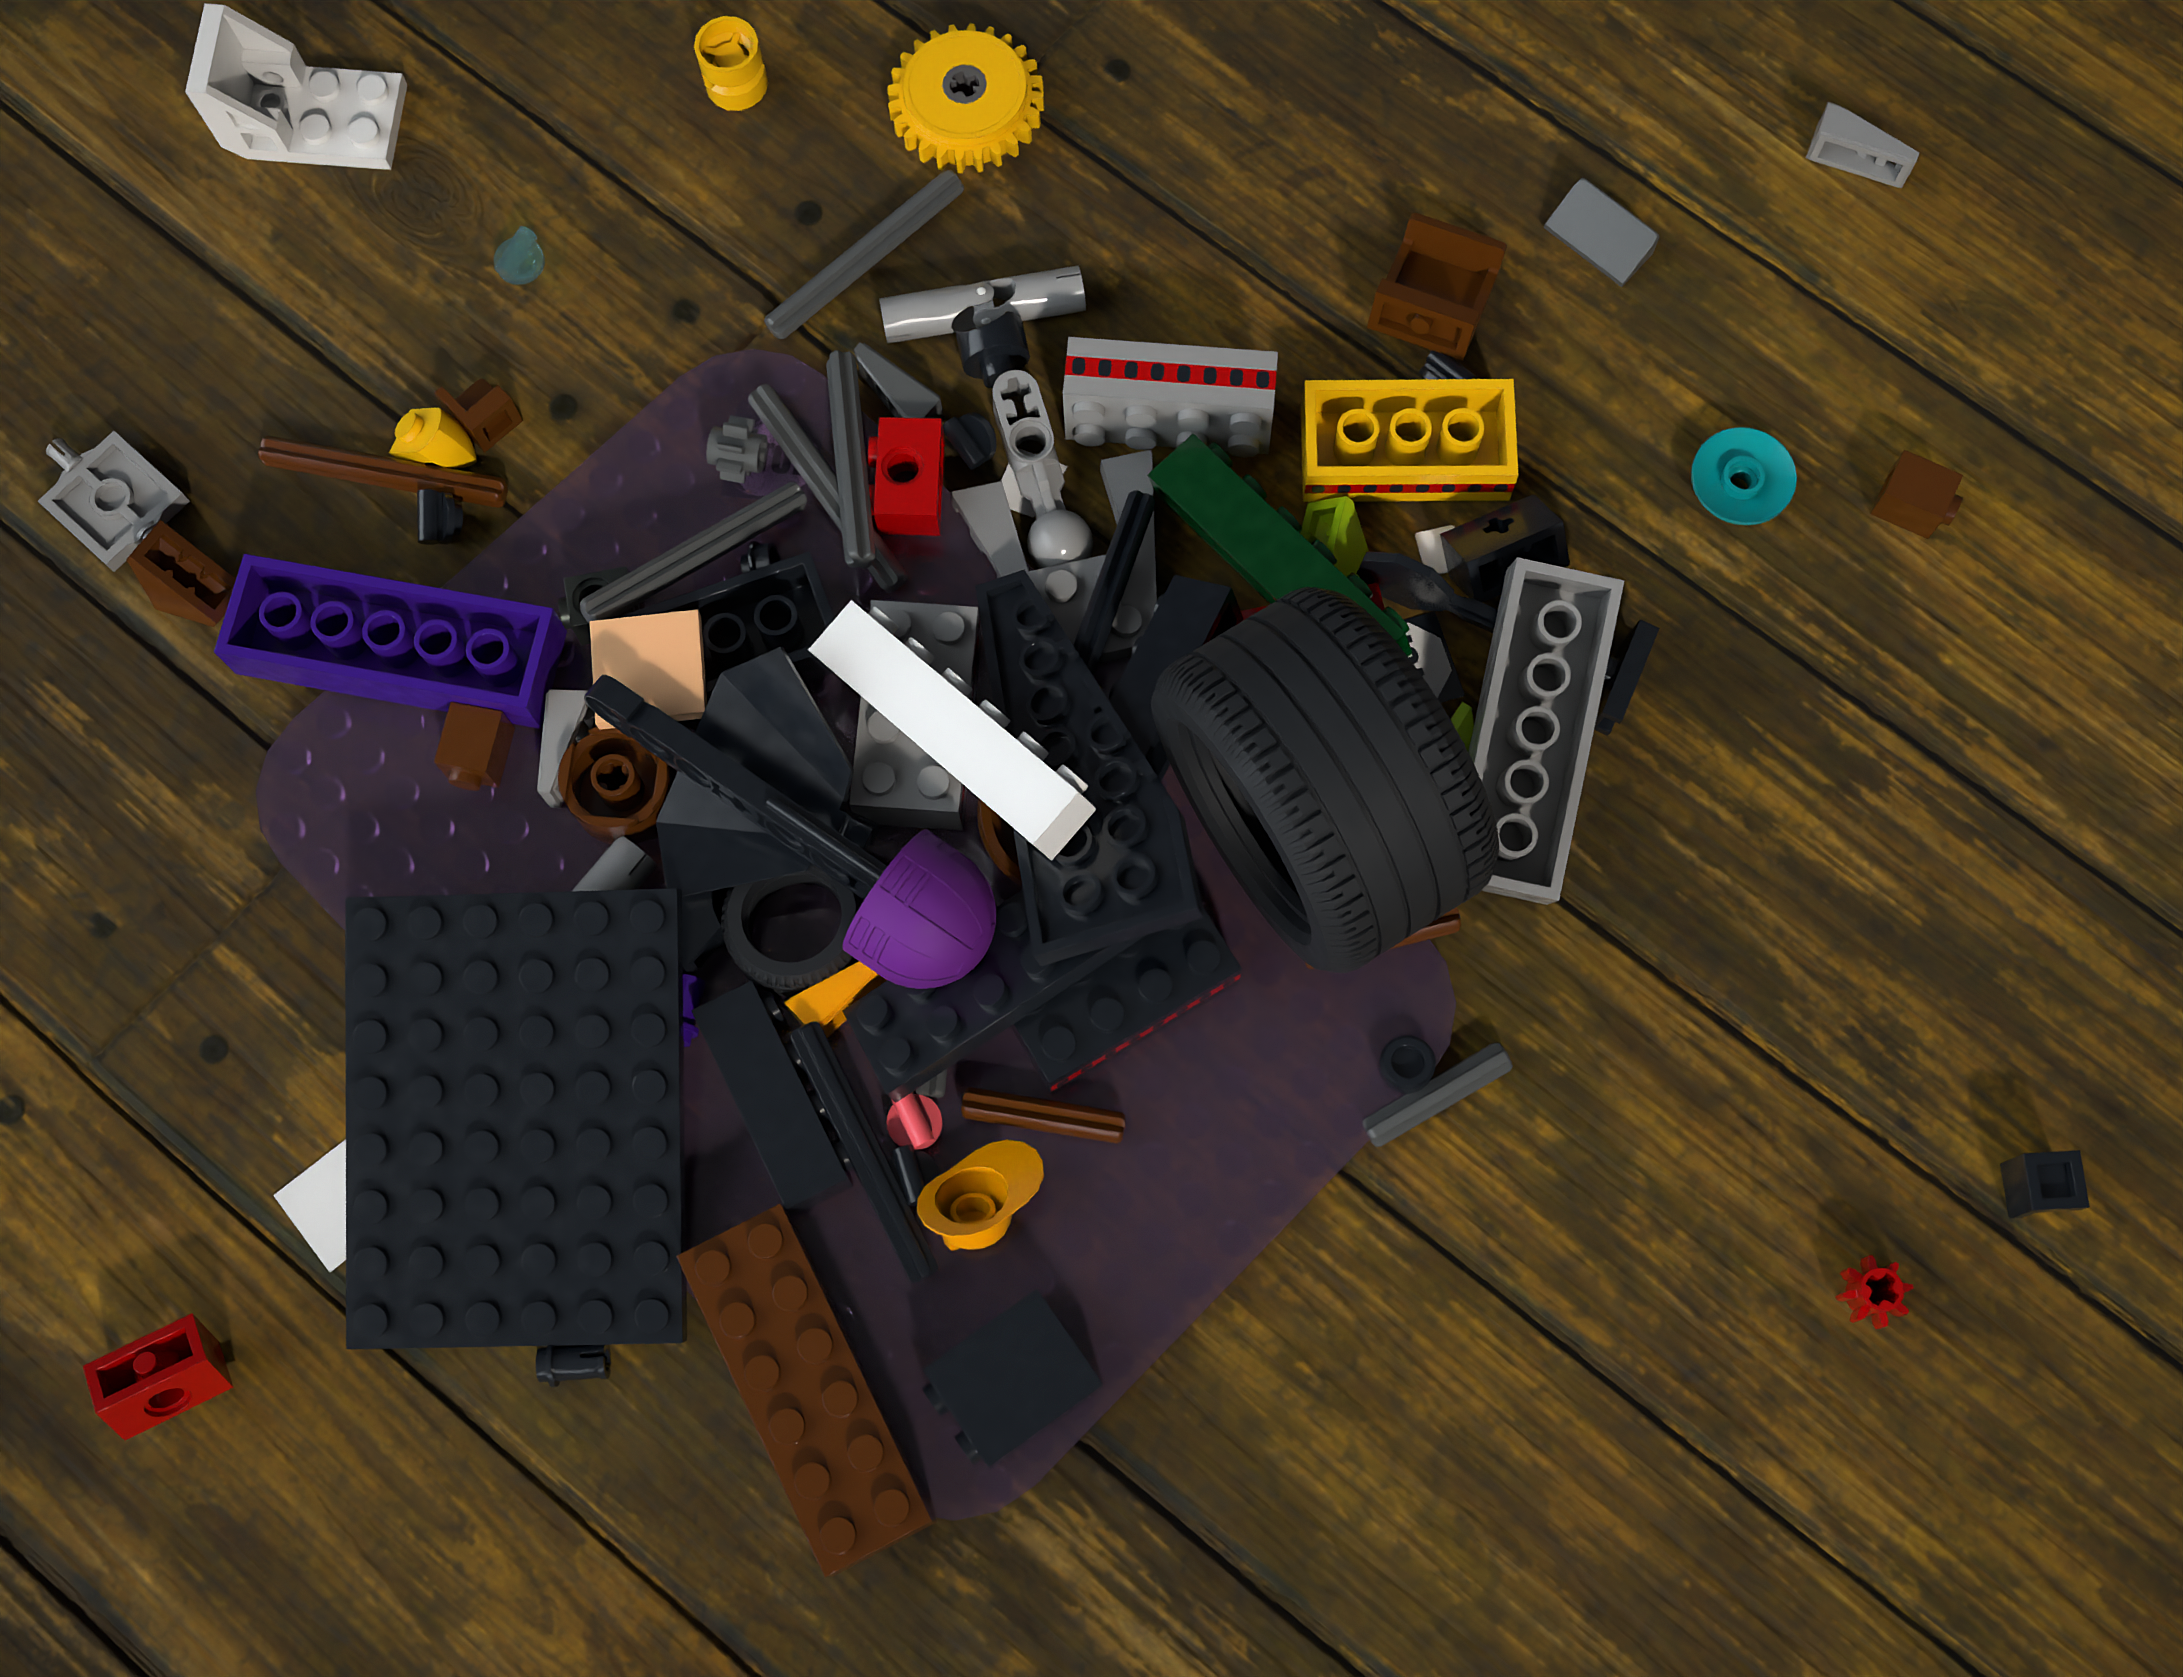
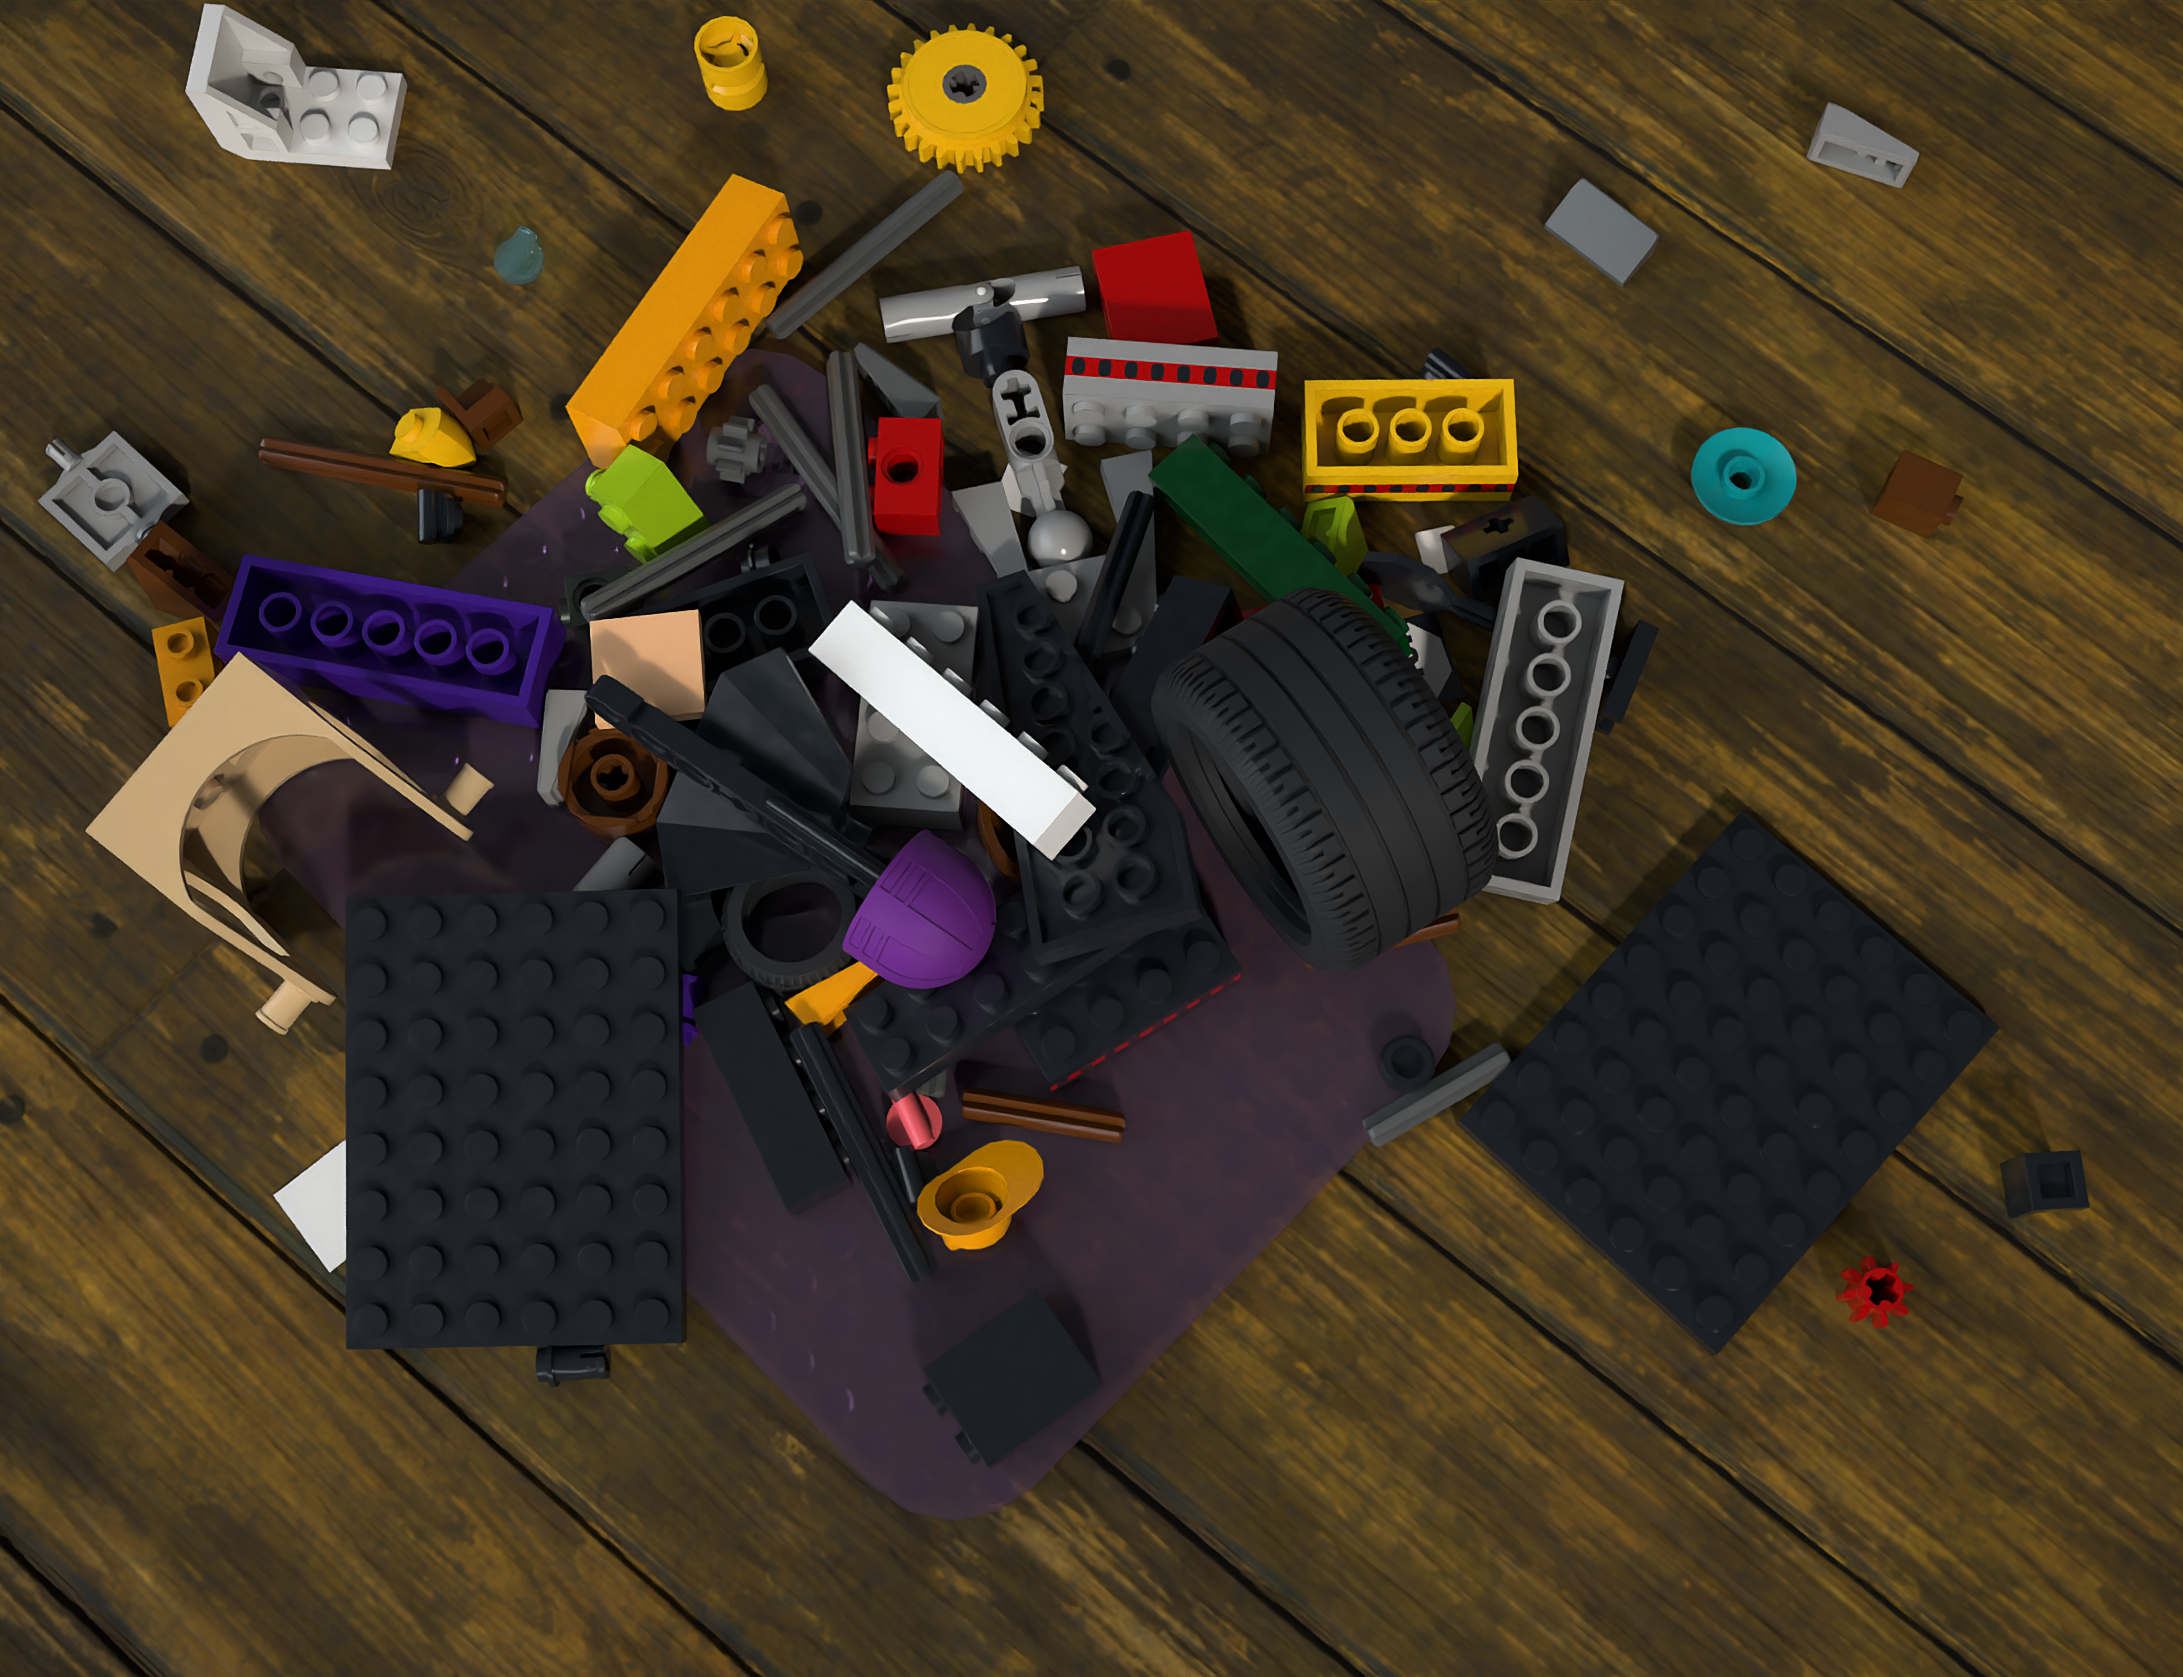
(157, 1377): red brick -> none
(186, 663): none -> light orange brick
(203, 785): none -> tan piece
(474, 746): reddish brown brick -> none
(645, 504): none -> lime brick
(689, 325): none -> light orange brick
(806, 1390): reddish brown brick -> none
(972, 438): black plate -> none
(1154, 292): none -> red brick
(1437, 286): reddish brown panel -> none
(1727, 1081): none -> black plate

